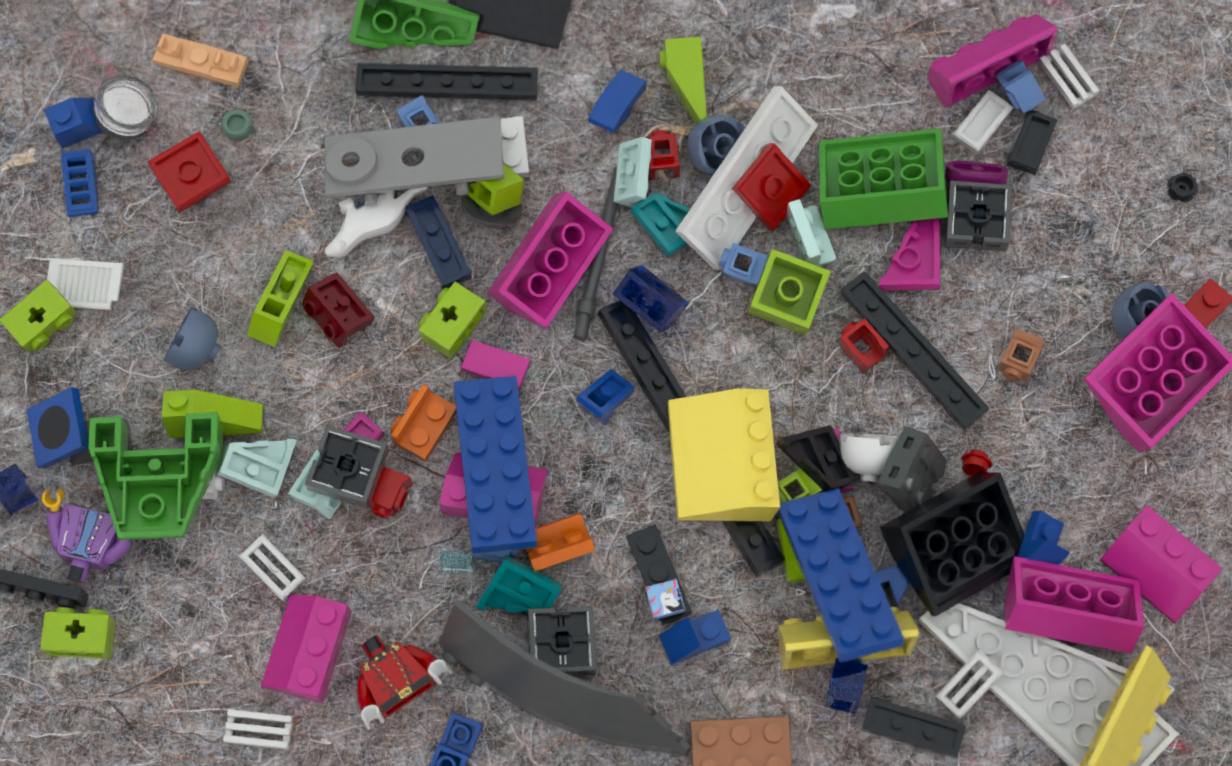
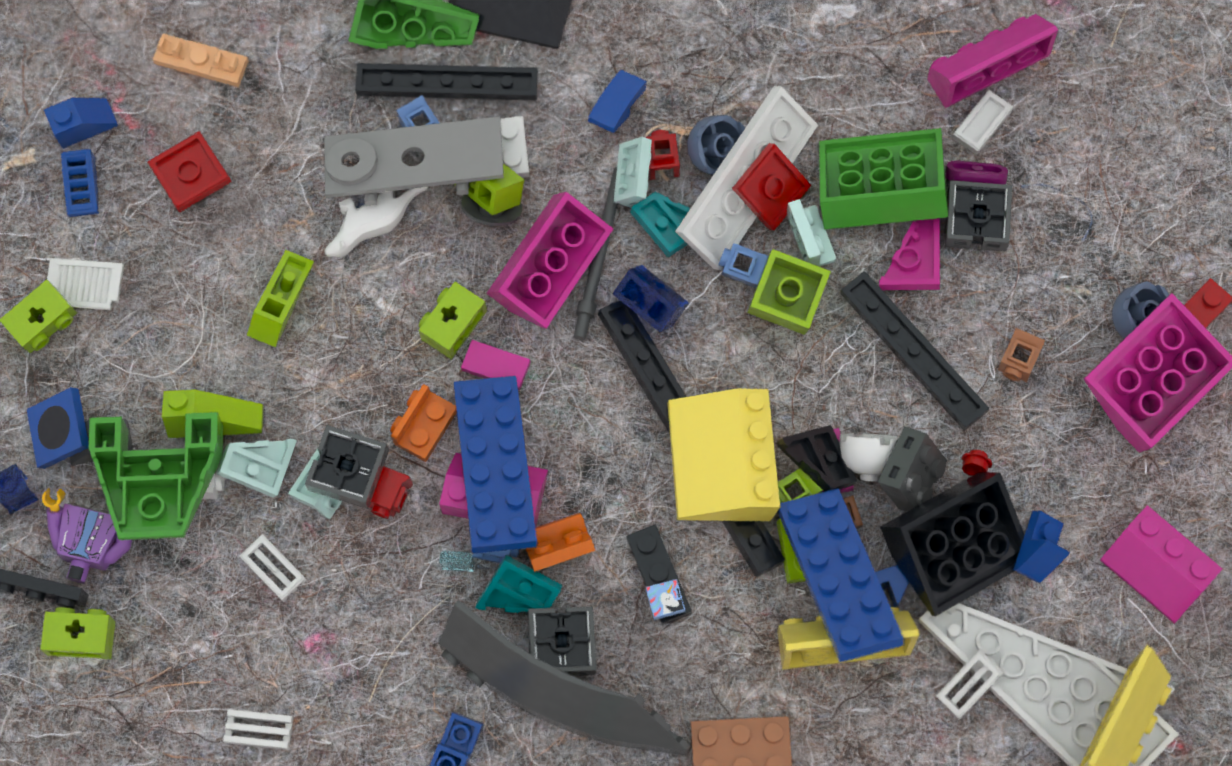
(124, 107): clear piece -> none
(193, 342): sand blue cylinder -> none
(237, 124): sand green tile -> none
(307, 647): dark pink slope -> none
(336, 309): dark red bracket -> none
(365, 427): dark pink tile -> none
(394, 678): red torso -> none
(438, 242): dark blue plate -> none
(605, 395): blue slope -> none
(685, 73): lime slope -> none
(694, 637): blue slope -> none
(846, 685): clear blue brick -> none
(853, 333): red window -> none
(913, 727): black plate -> none
(1020, 86): medium blue window -> none
(1032, 142): black tile -> none
(1073, 605): dark pink slope -> none
(1078, 70): white tile -> none
(1187, 182): black plate -> none

